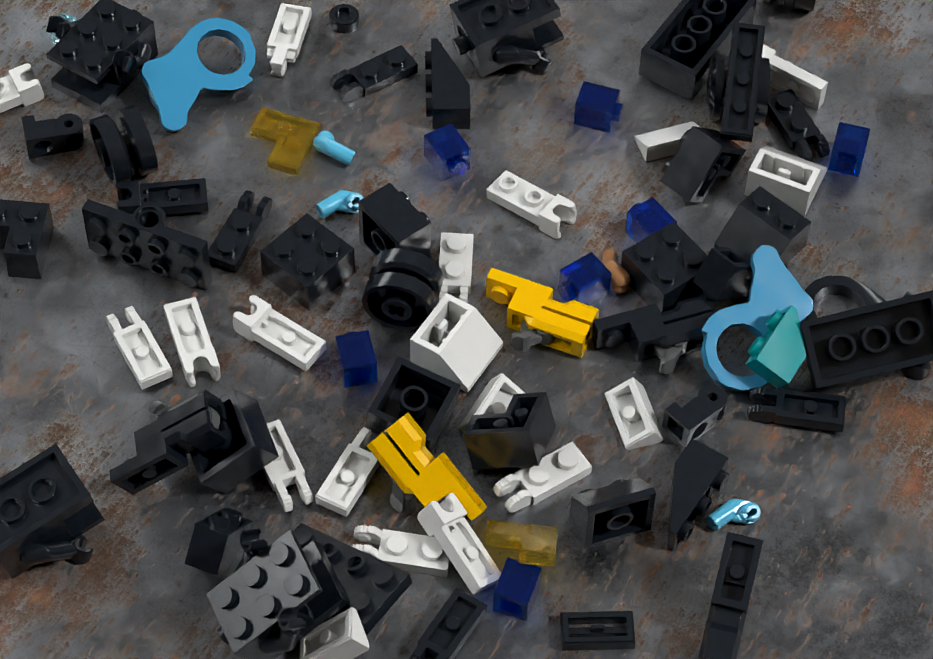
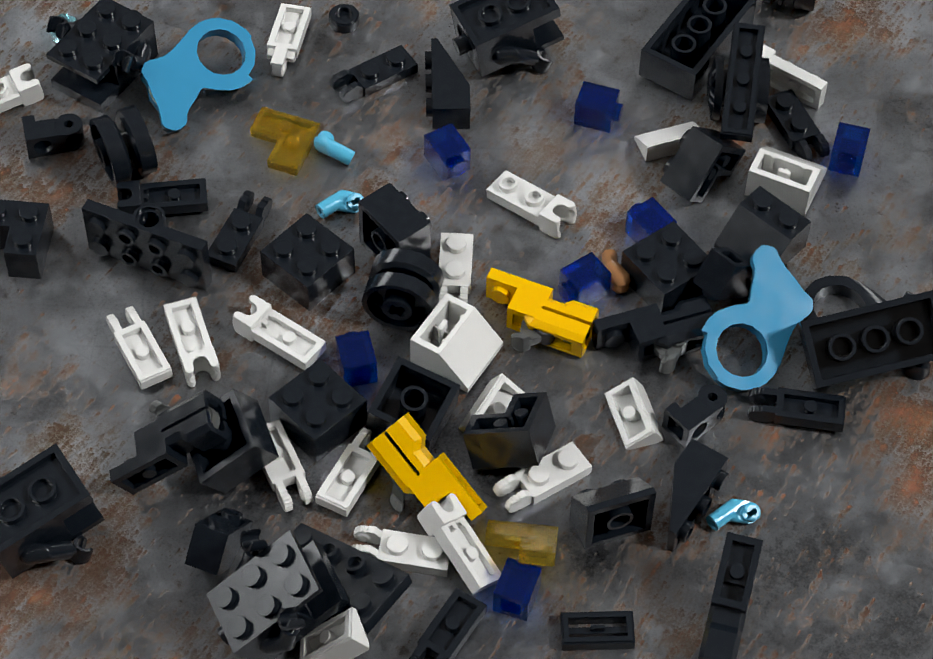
(318, 410): none -> black brick
(780, 350): teal slope -> none

